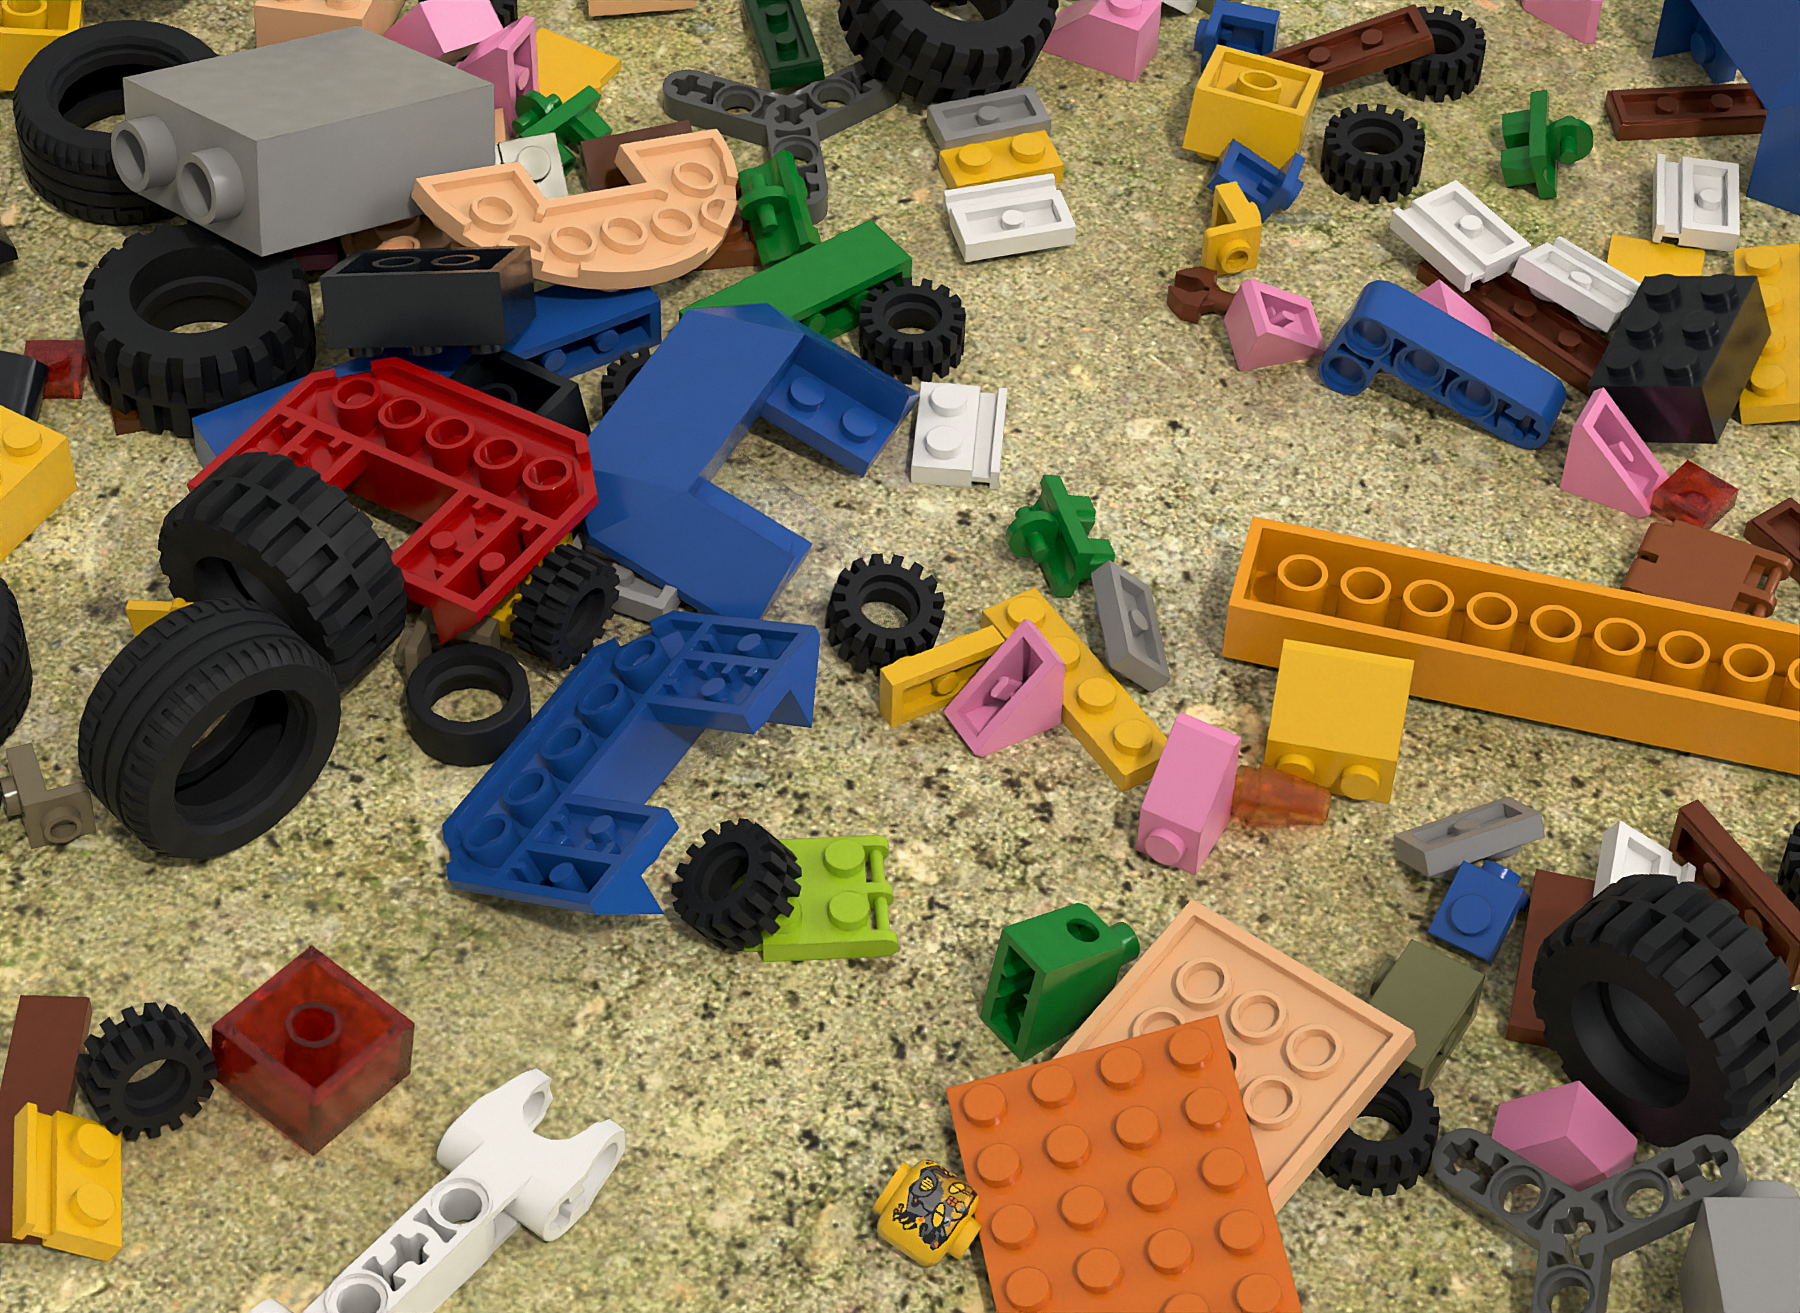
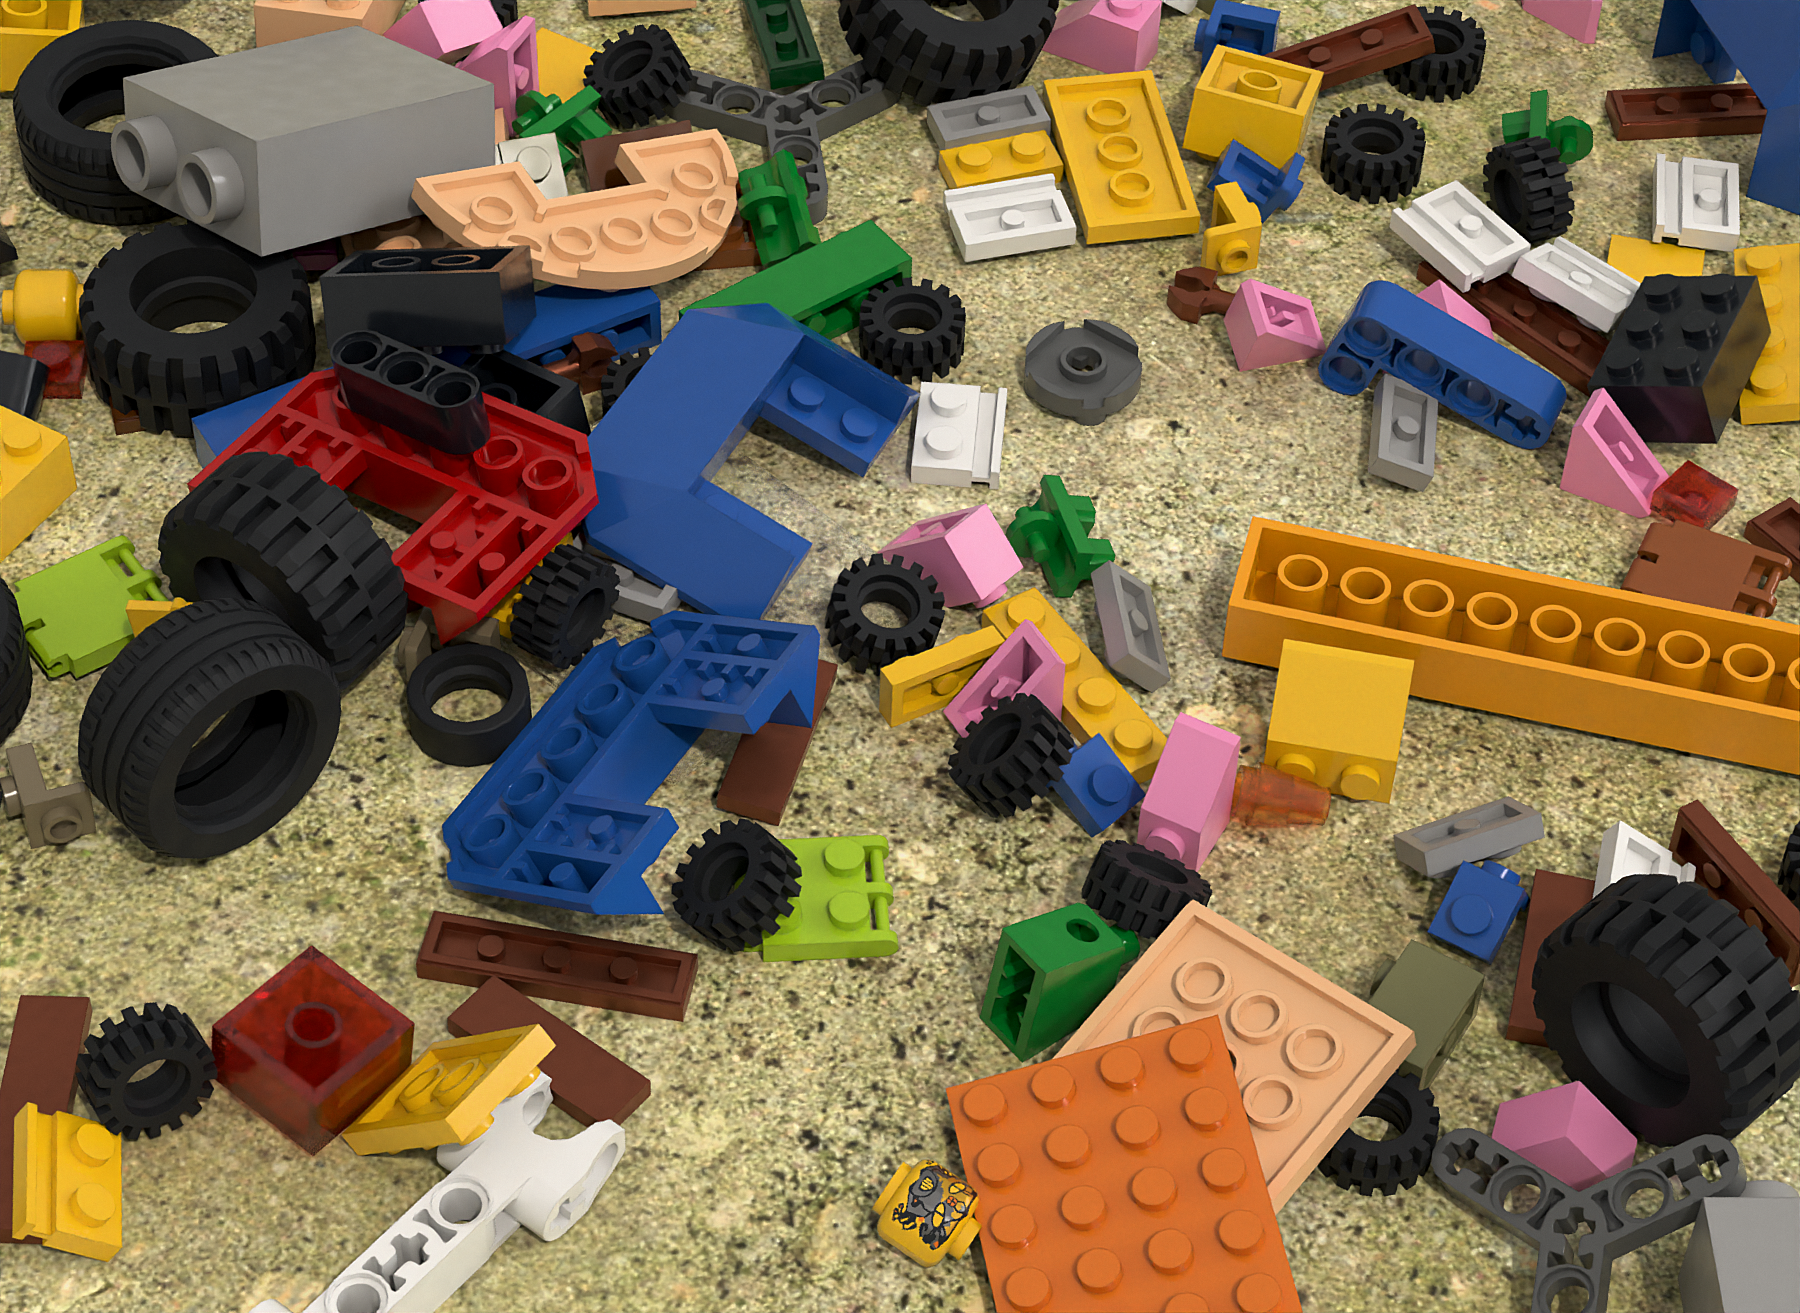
(44, 305): none -> yellow head
(78, 607): none -> lime plate
(410, 392): none -> black beam
(450, 1091): none -> yellow plate
(558, 965): none -> copper tile
(584, 1076): none -> copper tile
(586, 361): none -> copper bar
(638, 76): none -> black tyre
(771, 760): none -> copper tile
(962, 553): none -> bright pink slope
(1011, 755): none -> black tyre
(1076, 393): none -> dark grey plate
(1097, 785): none -> blue bracket
(1120, 157): none -> yellow plate
(1141, 887): none -> black tyre
(1403, 433): none -> light grey plate
(1529, 188): none -> black tyre

